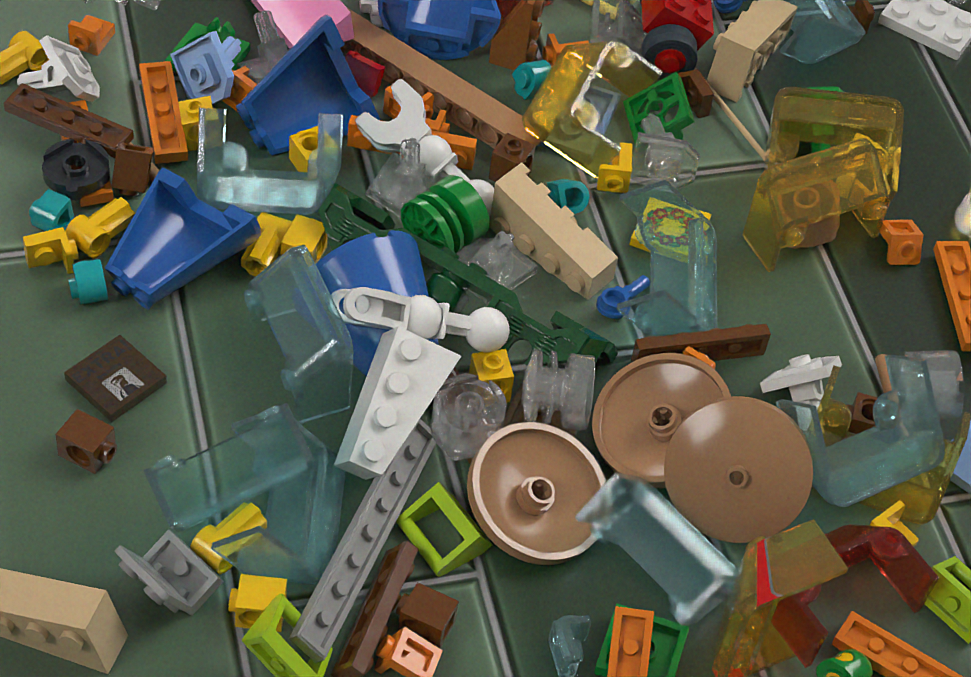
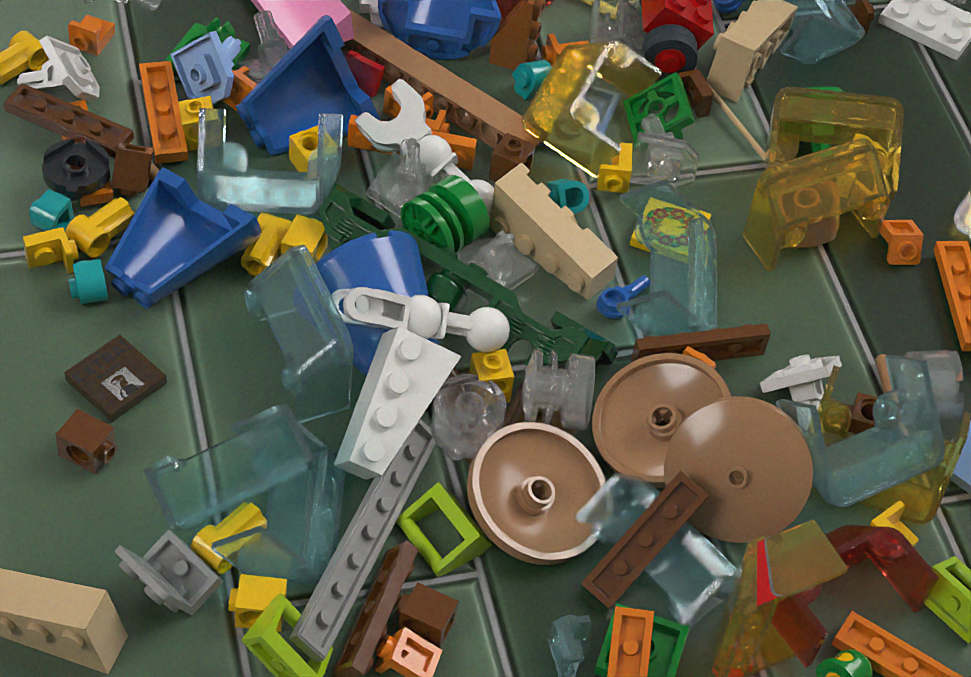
(645, 539): none -> reddish brown plate

